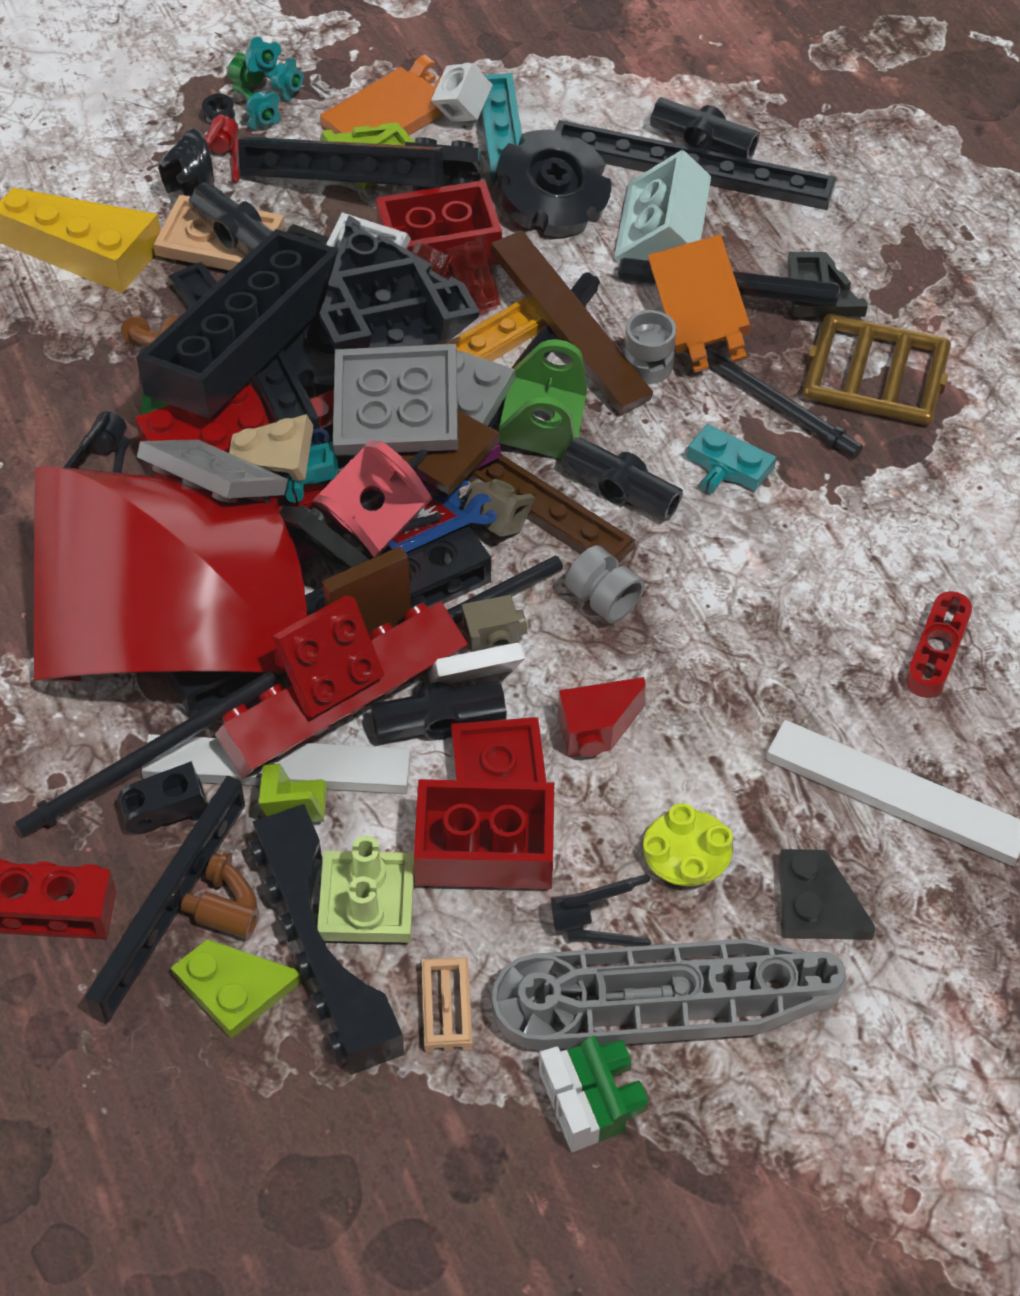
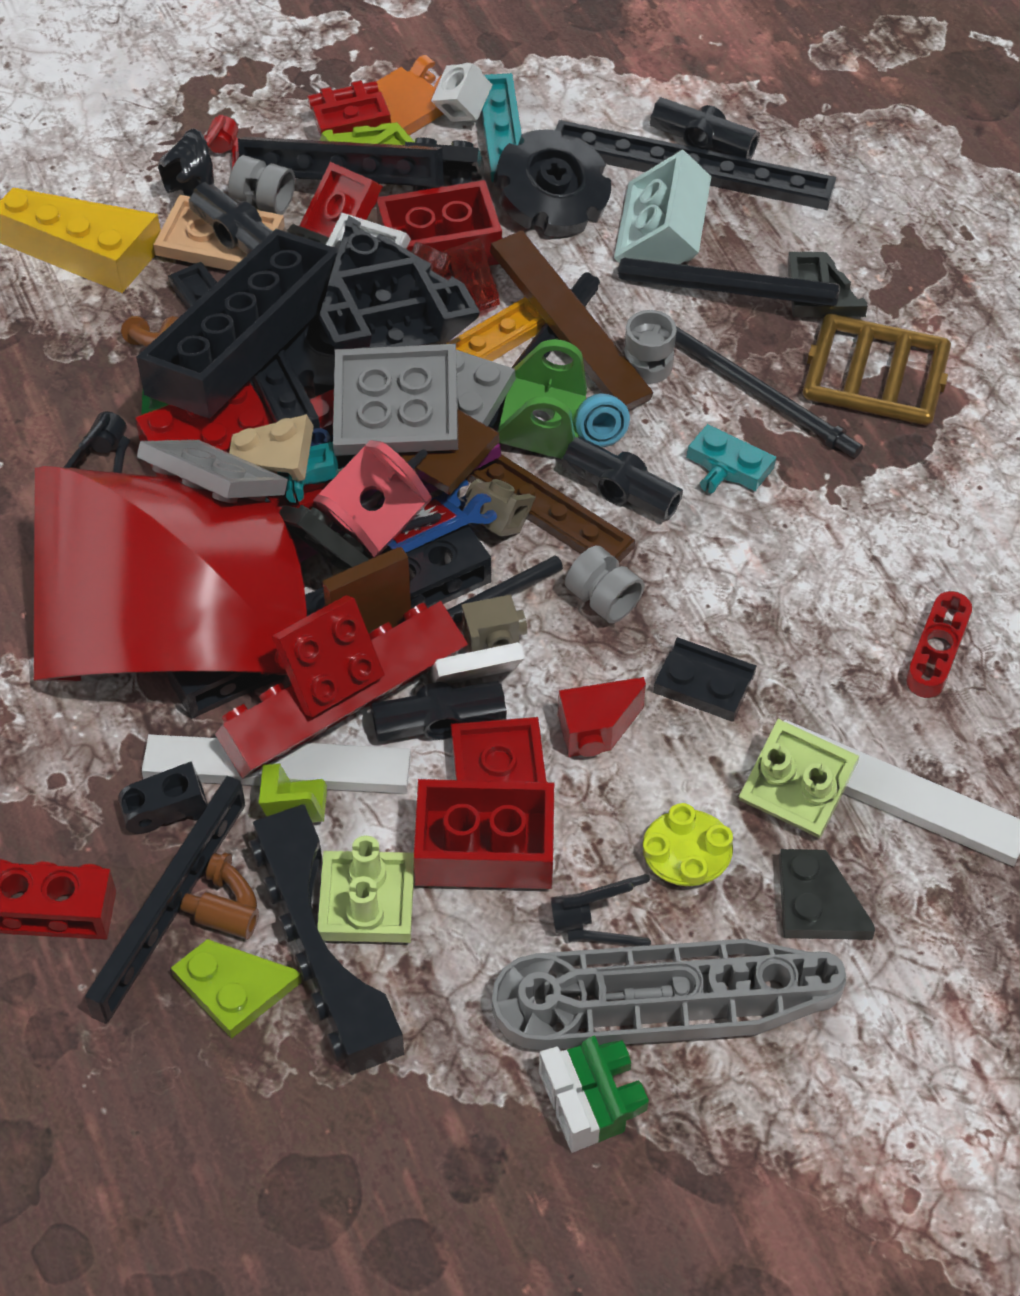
(49, 811): black bar -> none
(215, 102): black bush -> none
(249, 70): teal plant -> none
(260, 184): none -> light grey wheel
(340, 193): none -> red plate
(349, 107): none -> red plate
(448, 1039): light nougat tile -> none
(602, 419): none -> medium azure brick
(701, 298): orange tile -> none
(704, 679): none -> black plate
(799, 778): none -> yellowish green plate

